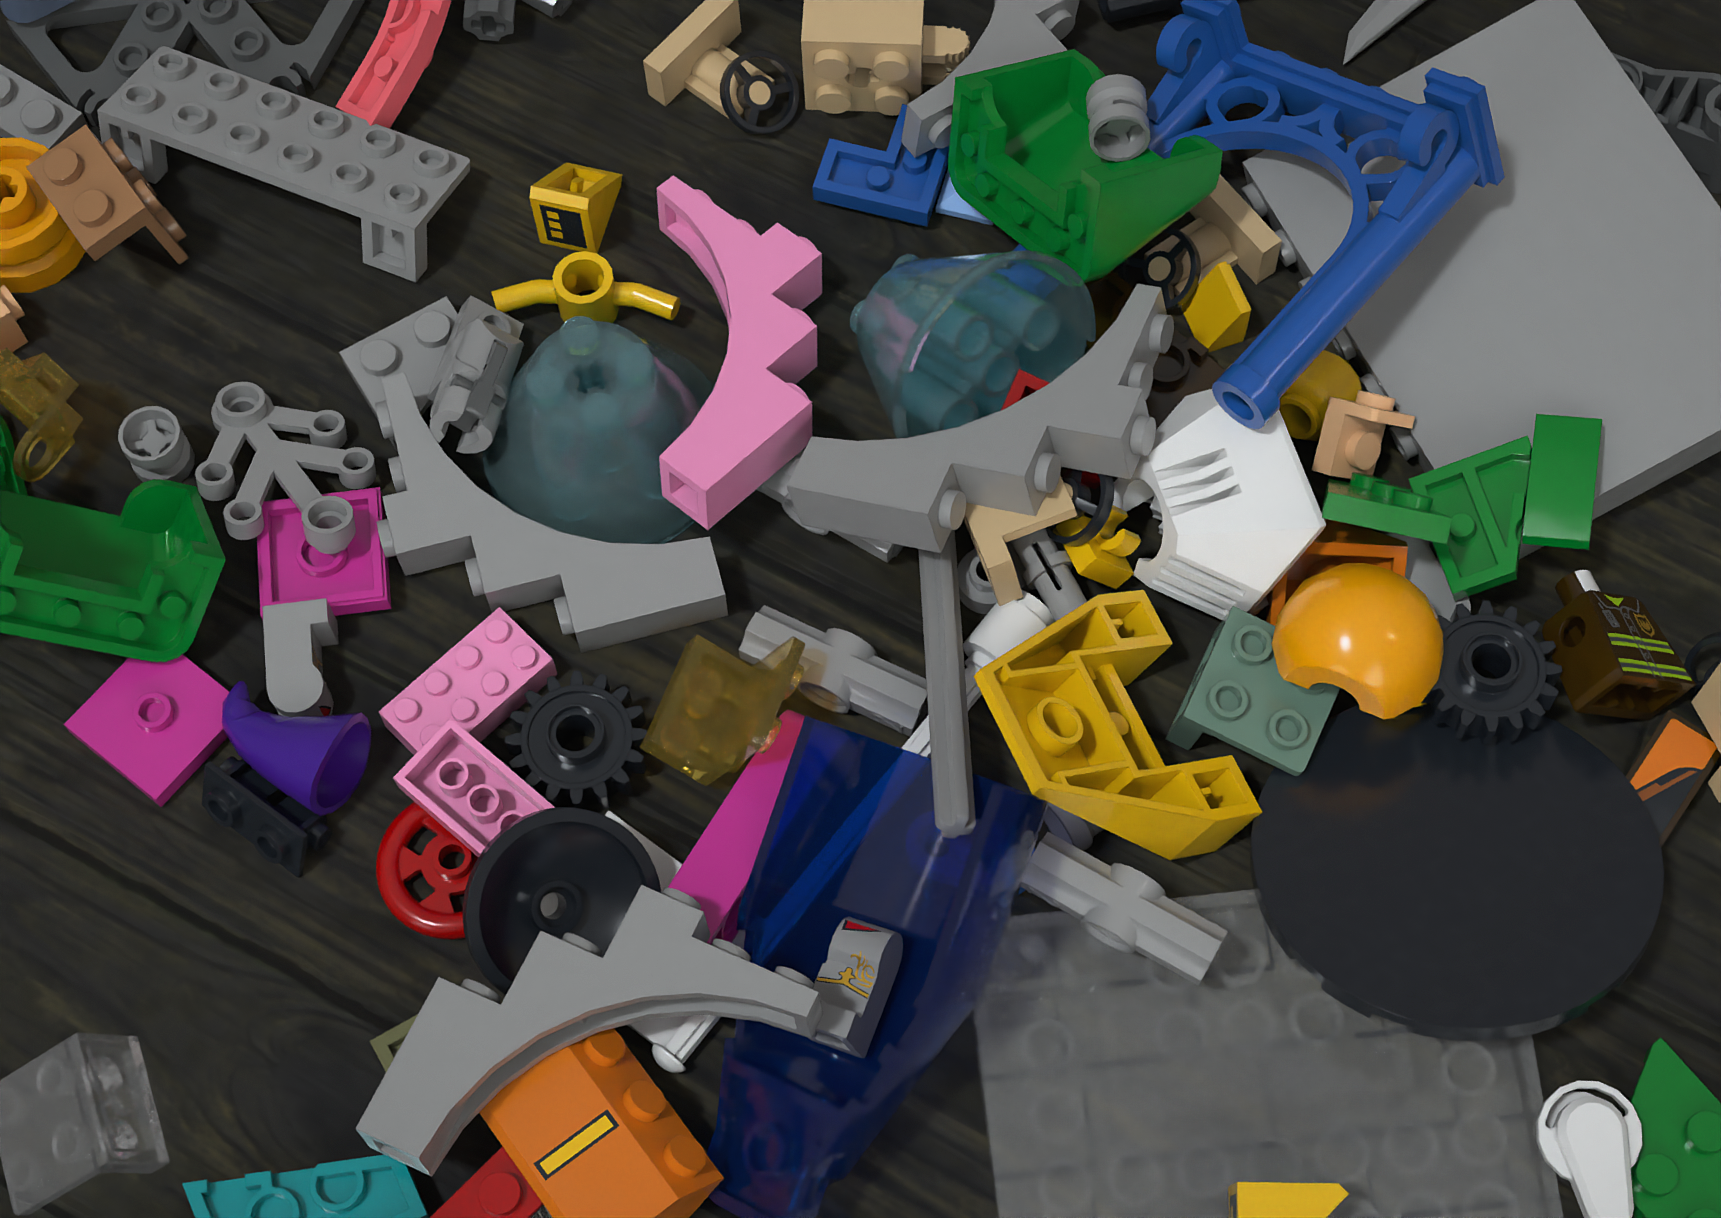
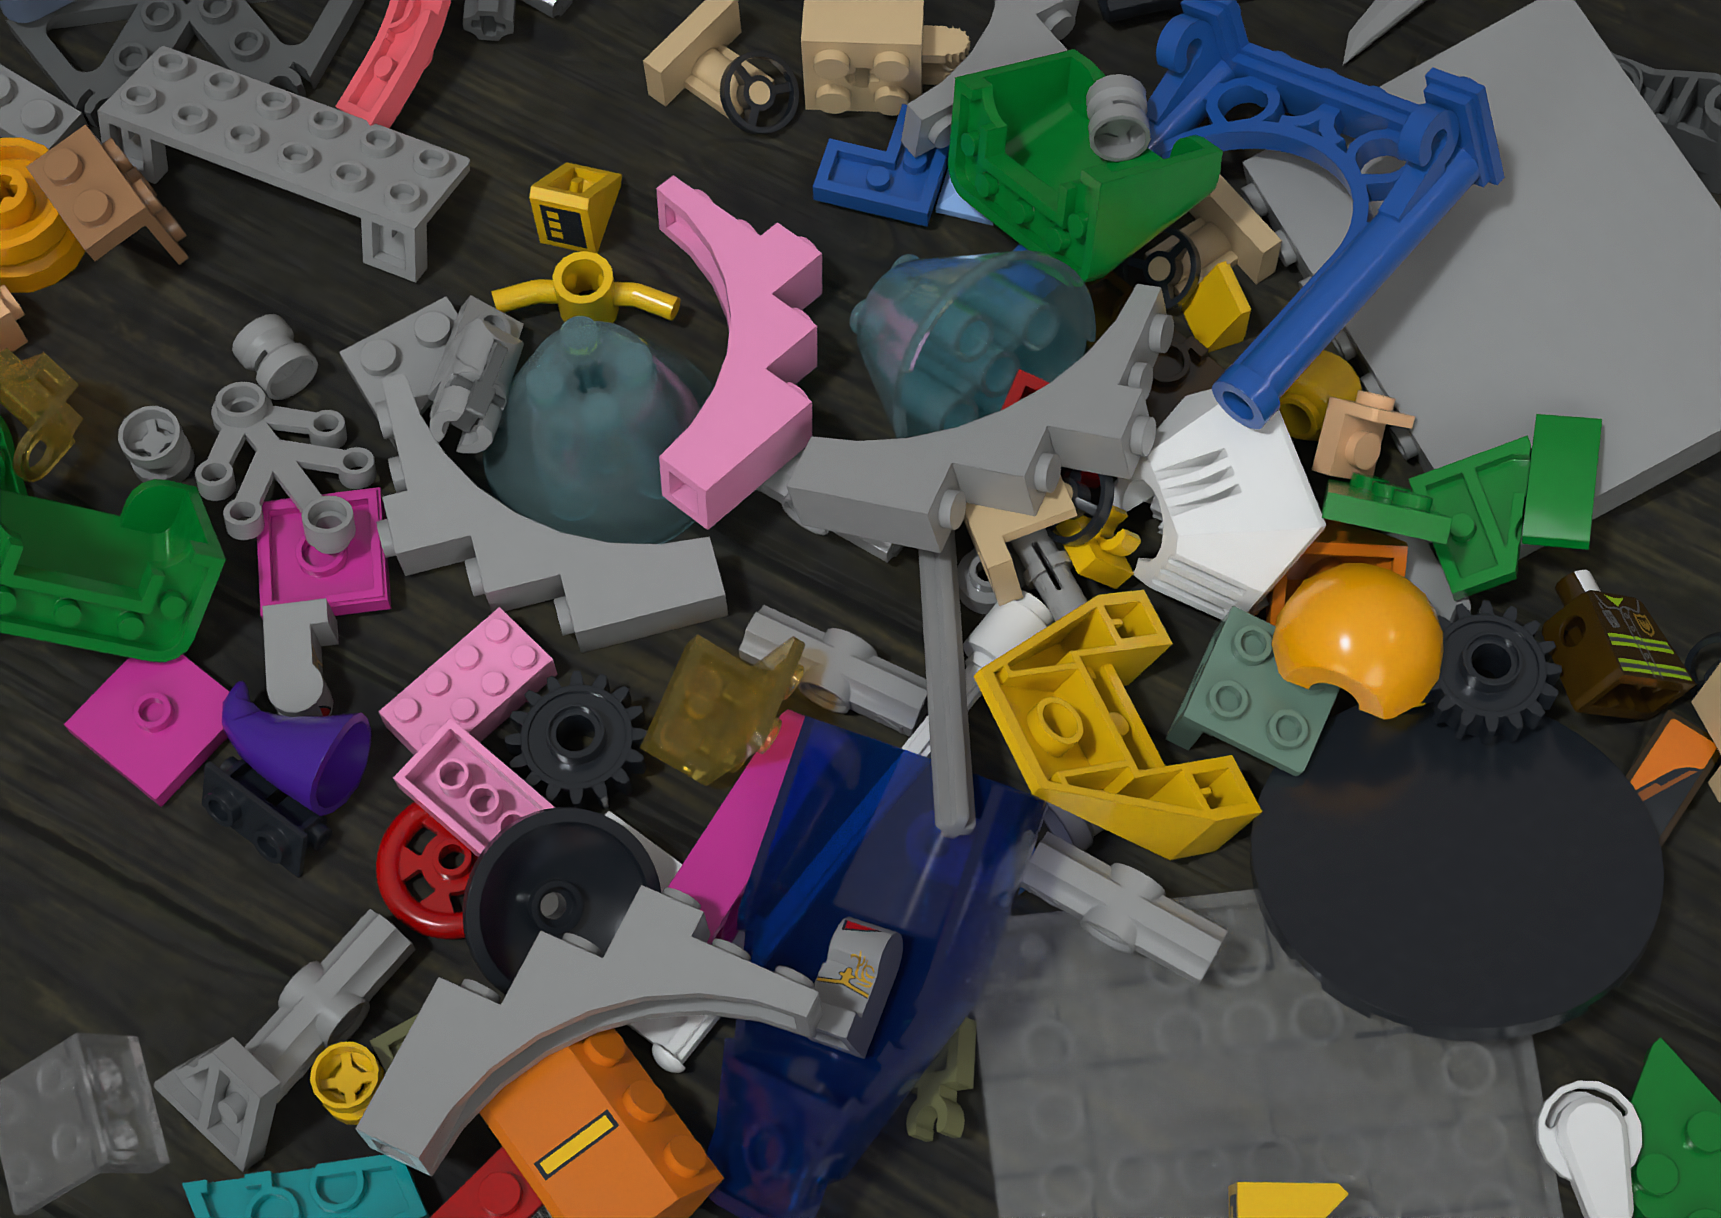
(226, 1098): none -> light grey wing
(269, 350): none -> light grey wheel
(330, 998): none -> light grey piece
(344, 1070): none -> yellow wheel
(939, 1088): none -> olive plate

